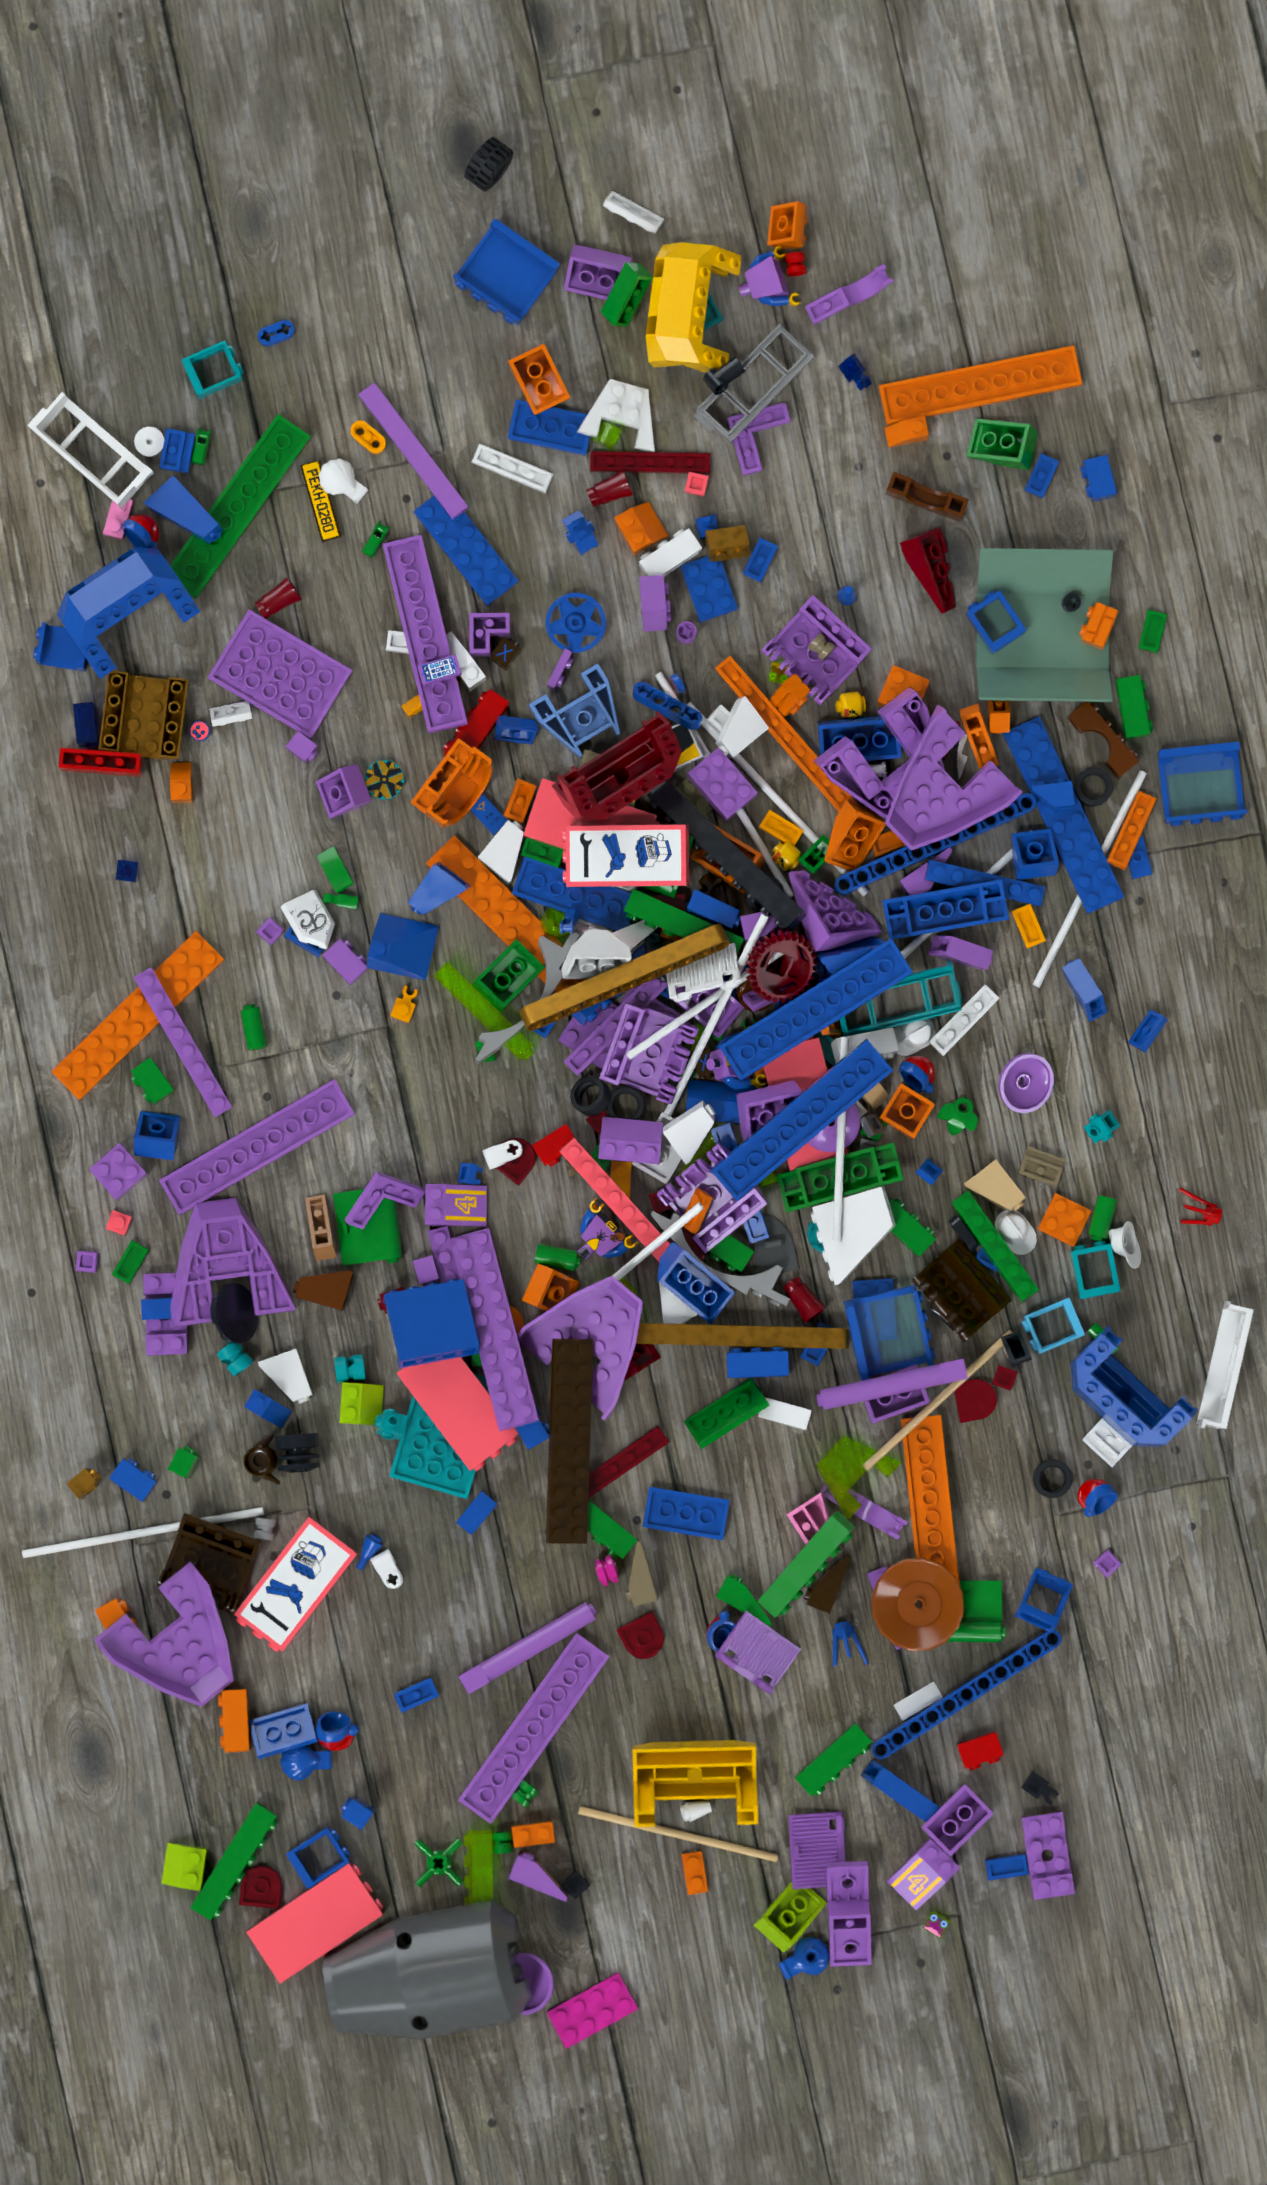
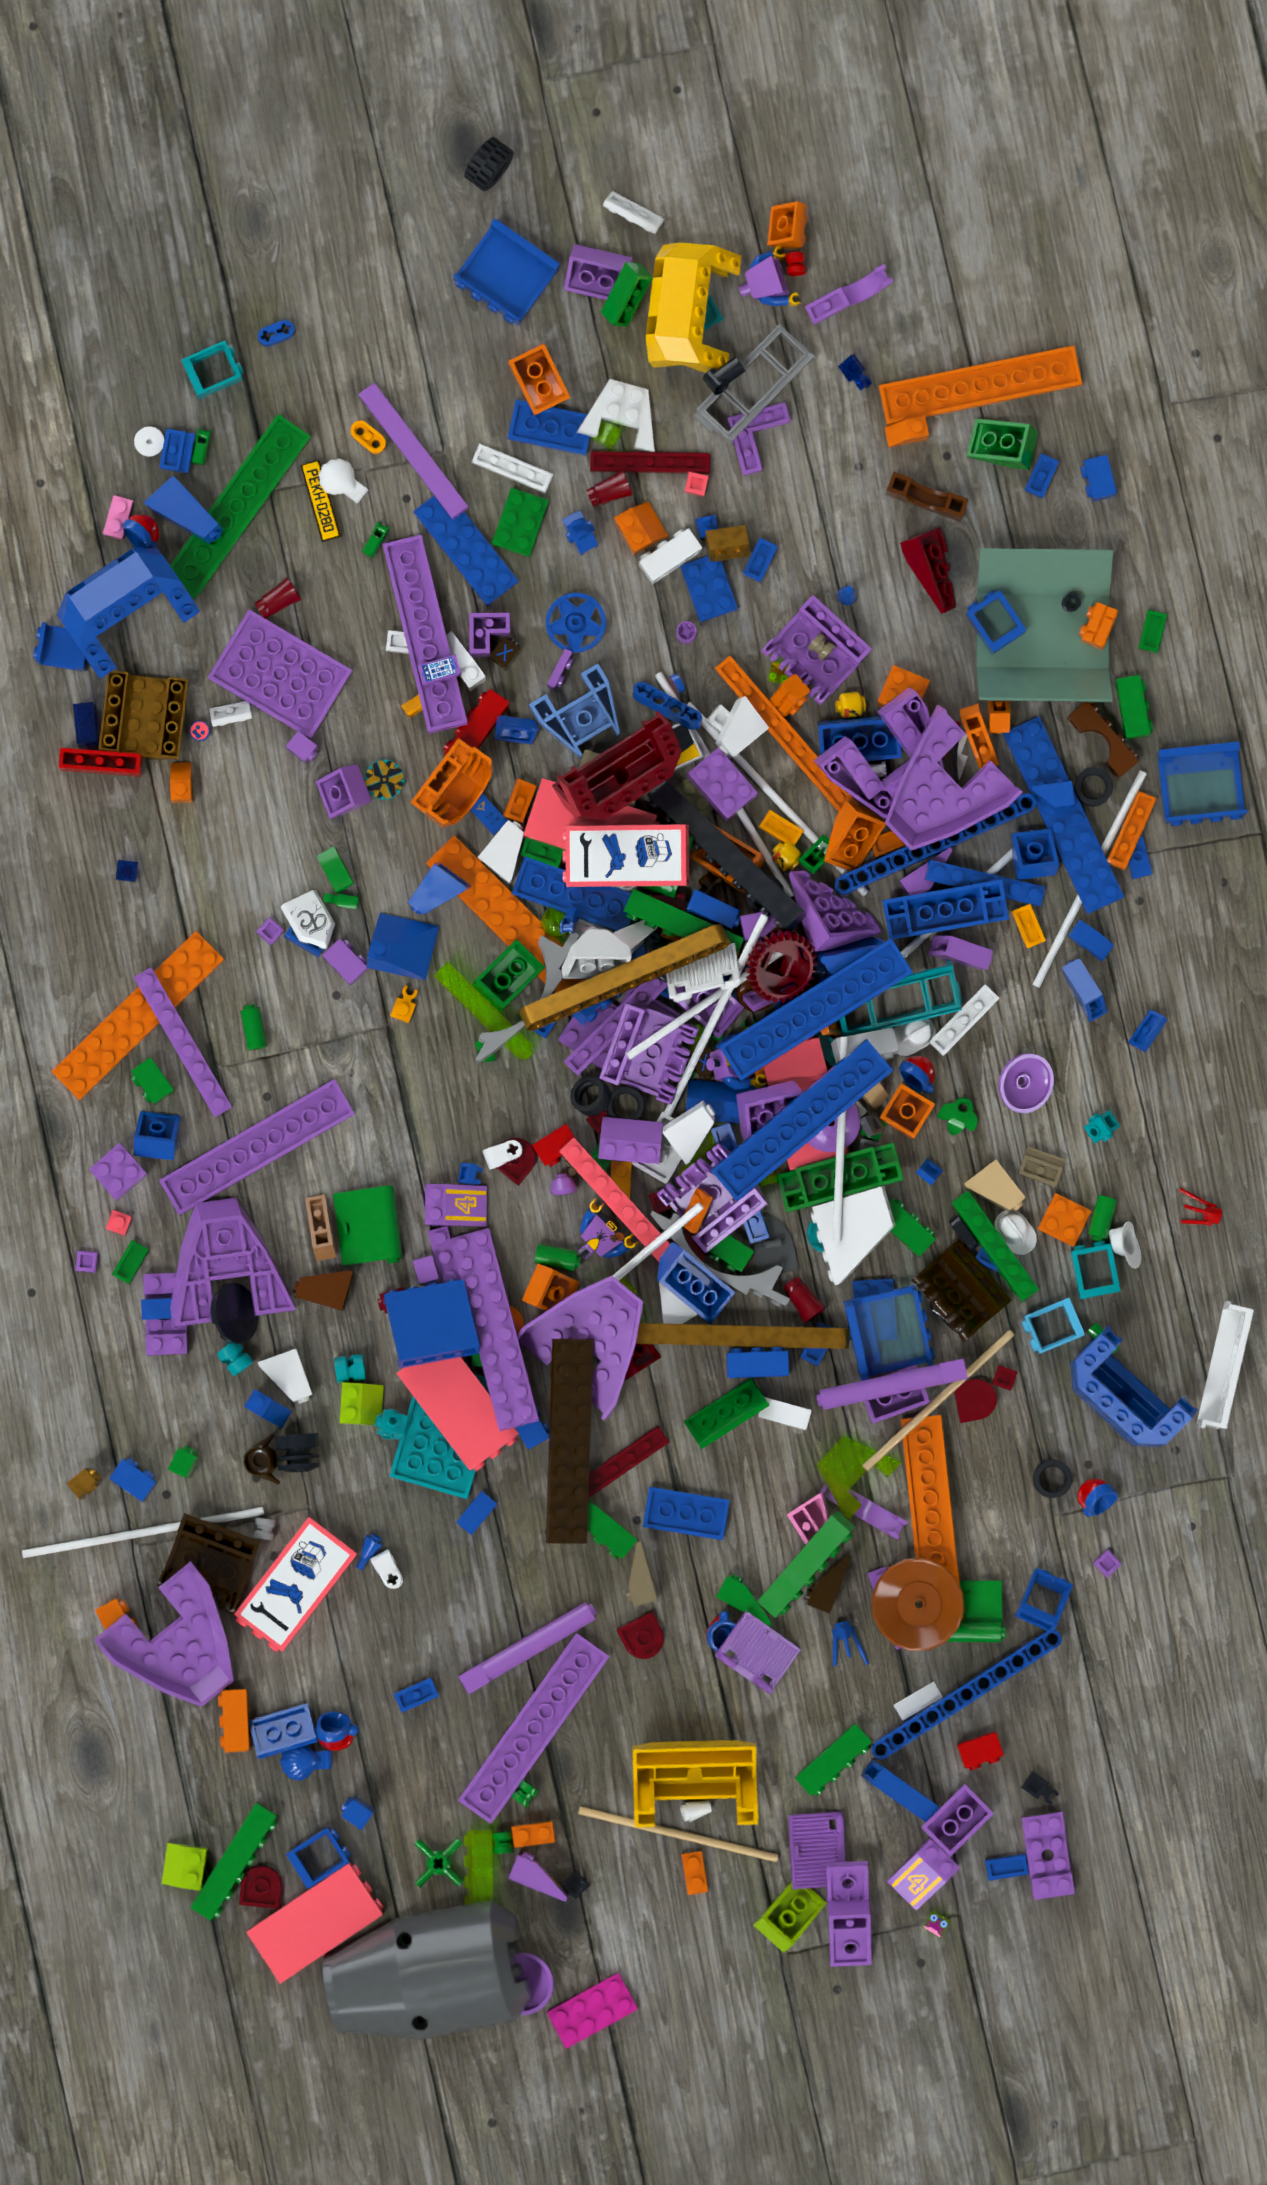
(46, 416): white piece -> none
(378, 1188): medium lavender plate -> none
(520, 522): none -> green plate
(563, 1185): none -> medium lavender cone
(606, 1570): dark pink wheel -> none
(653, 603): medium lavender brick -> none
(800, 1961): blue animal -> none
(1015, 1348): black slope -> none
(1090, 939): none -> blue slope
(1106, 1442): white plate -> none

